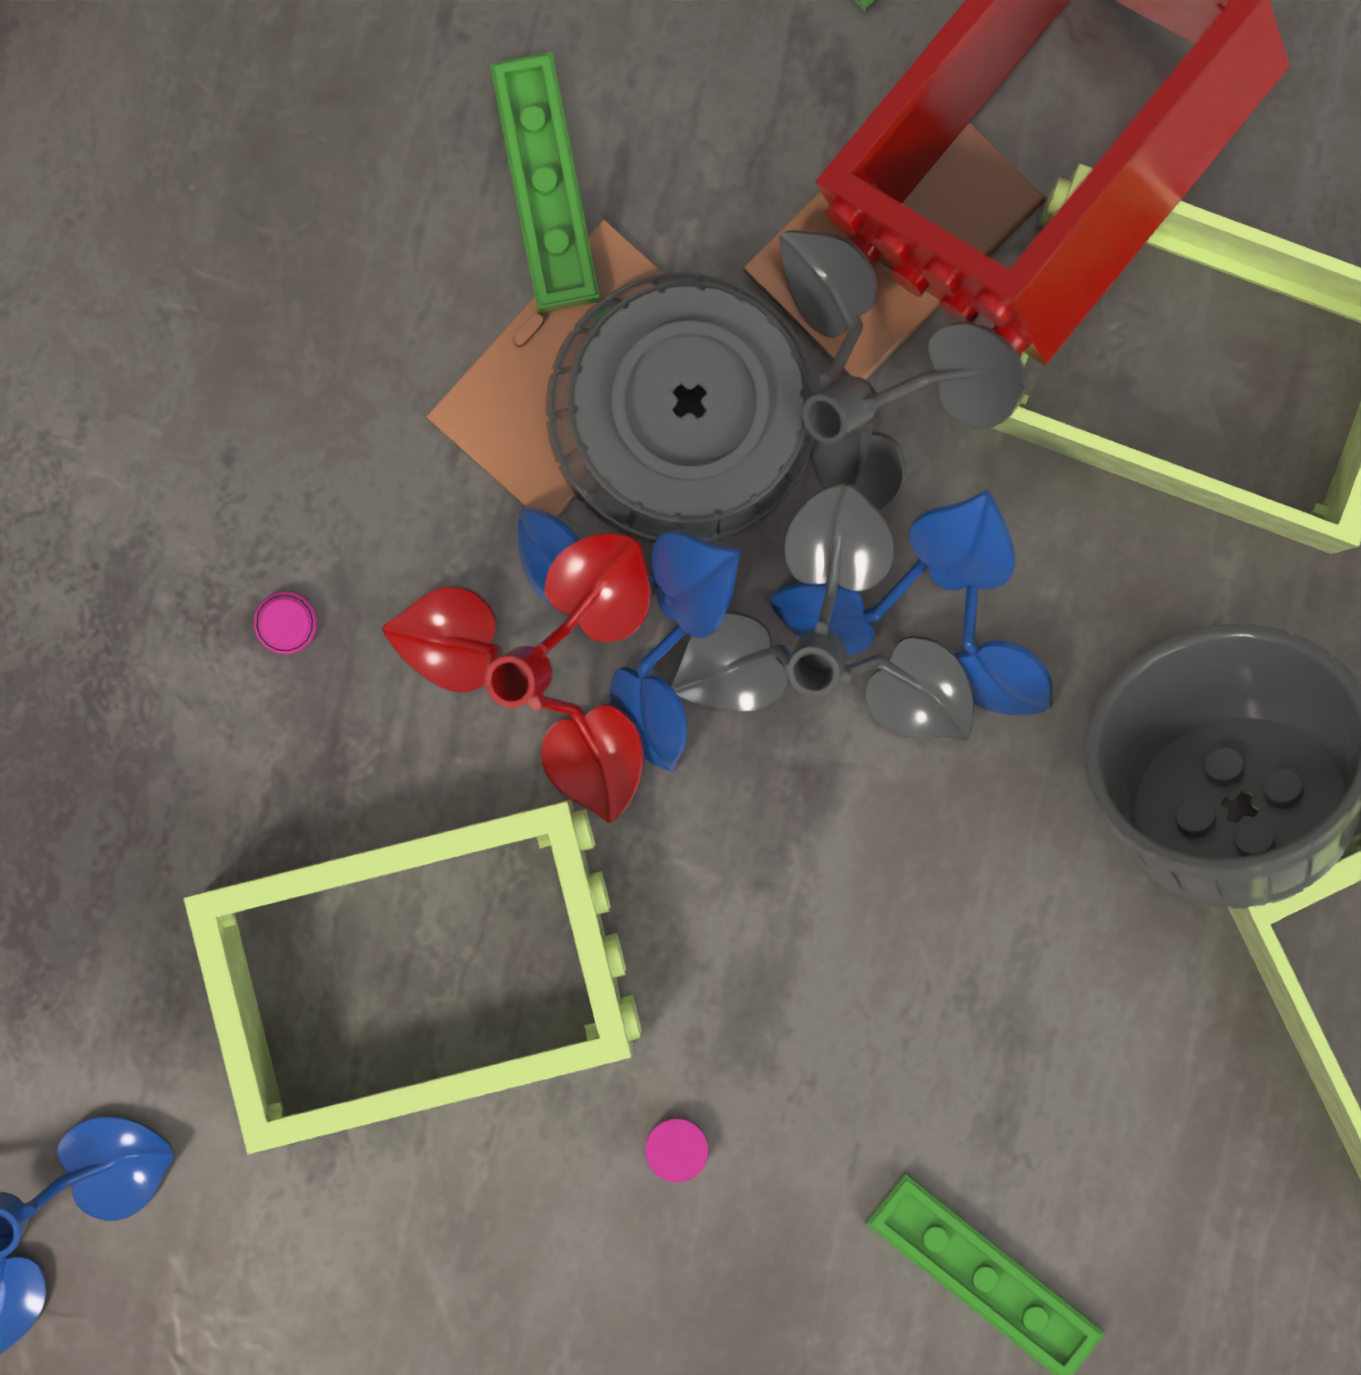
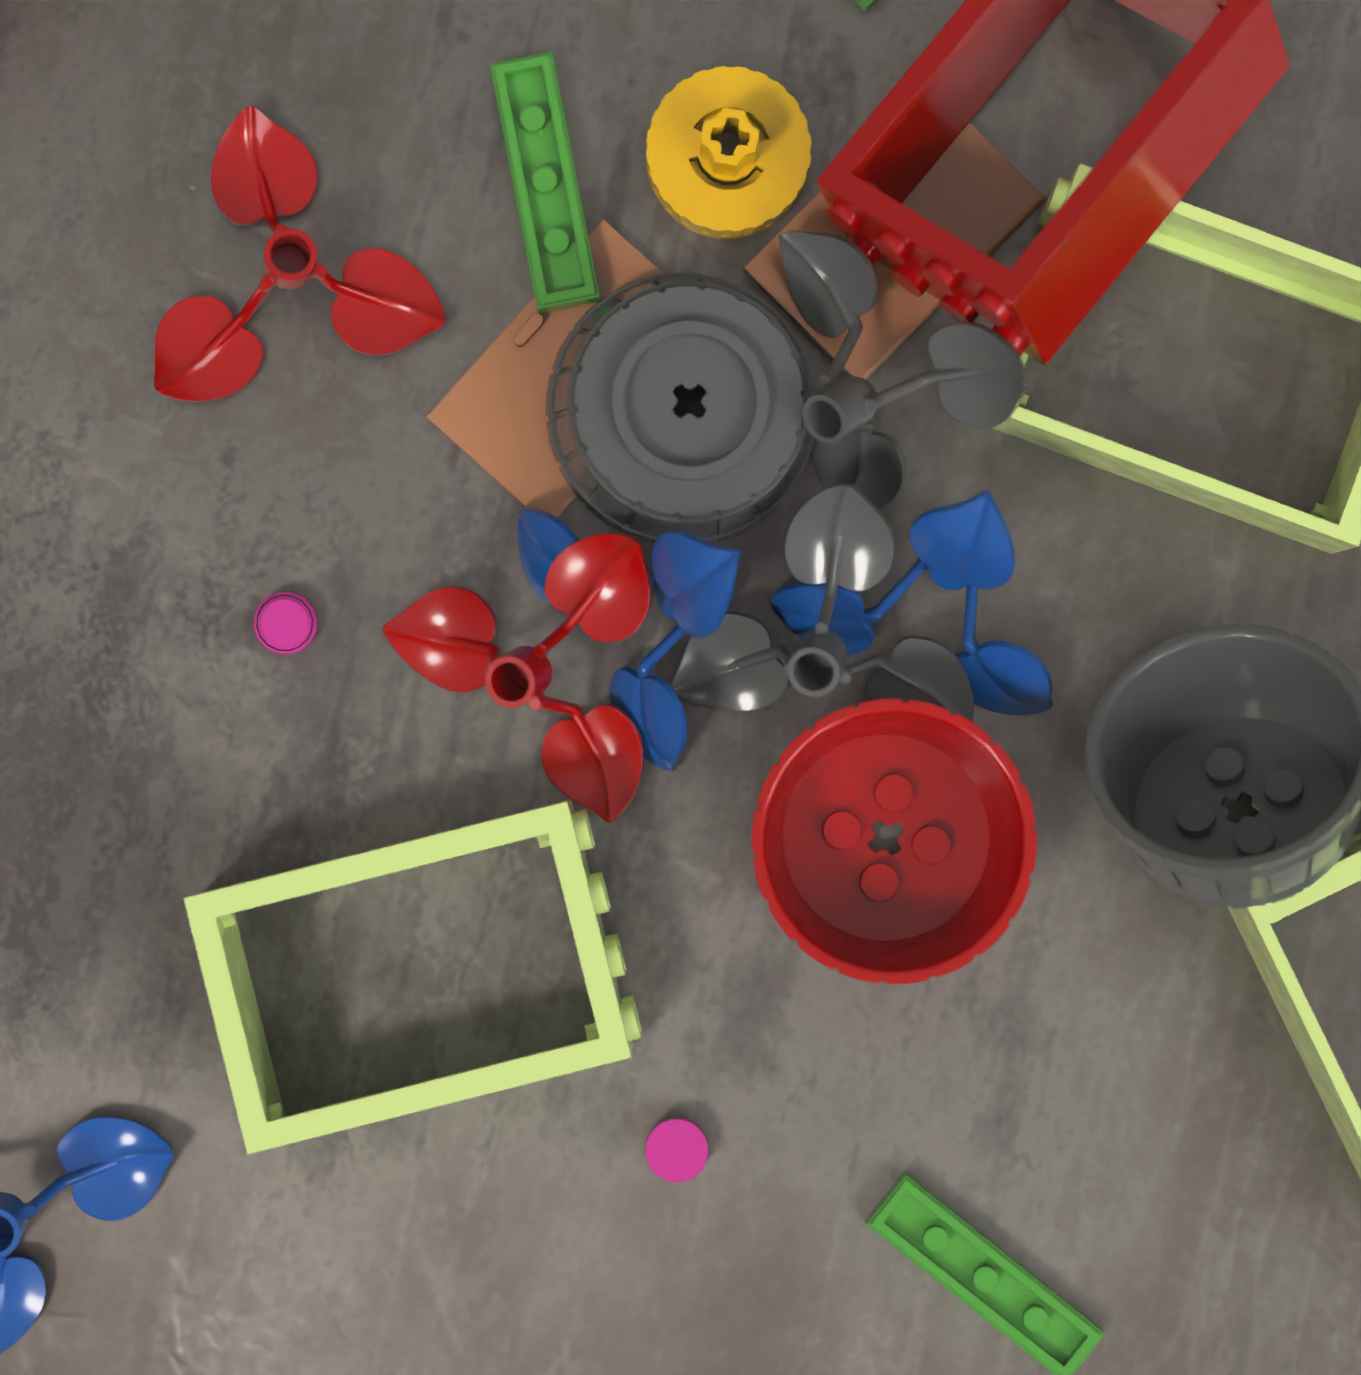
(262, 175): none -> red plant
(769, 136): none -> yellow piece
(960, 853): none -> red piece

